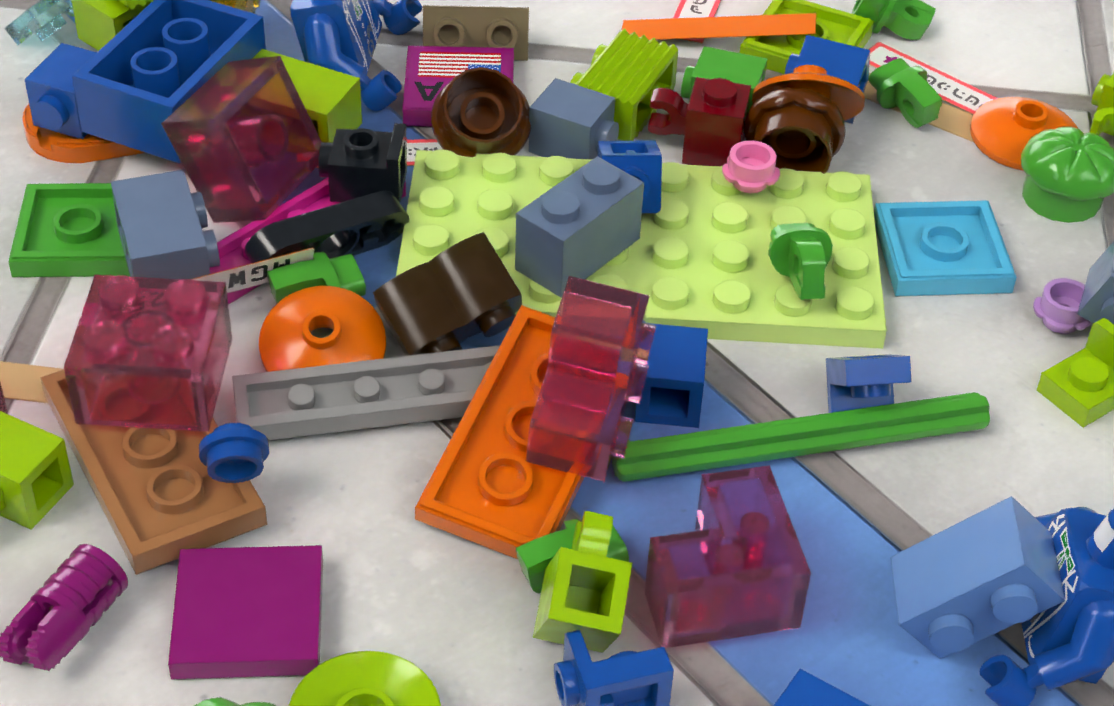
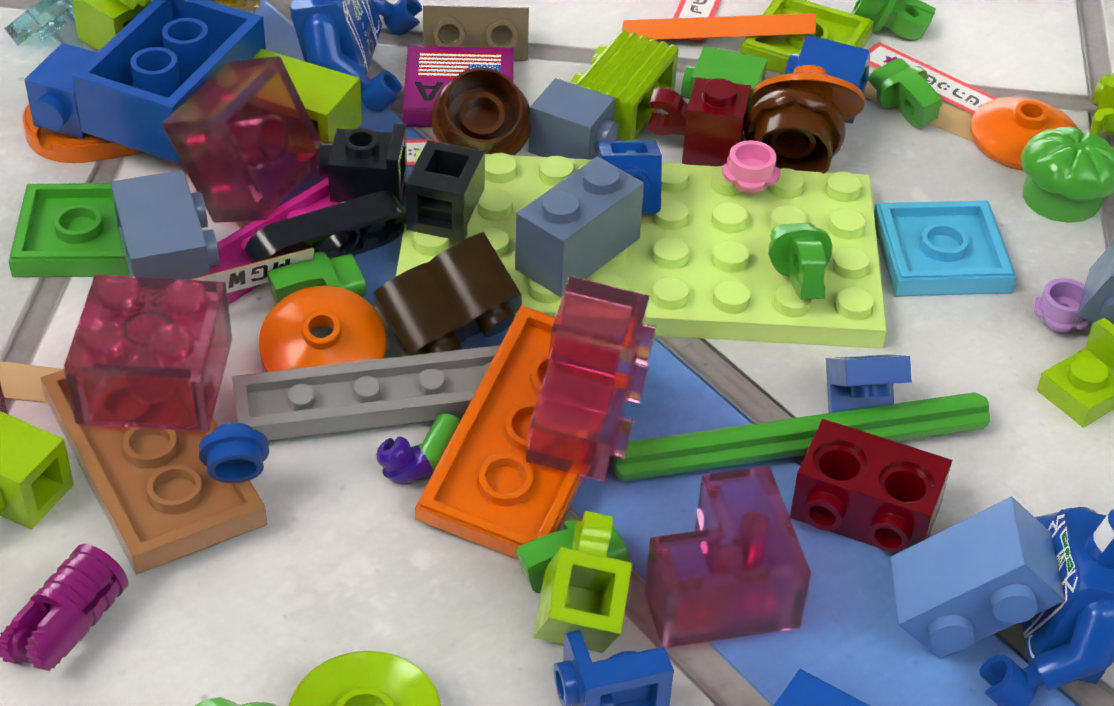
(247, 612): magenta tile -> none
(407, 463): none -> dark purple arm
(444, 189): none -> black brick
(674, 377): blue brick -> none
(869, 488): none -> dark red brick

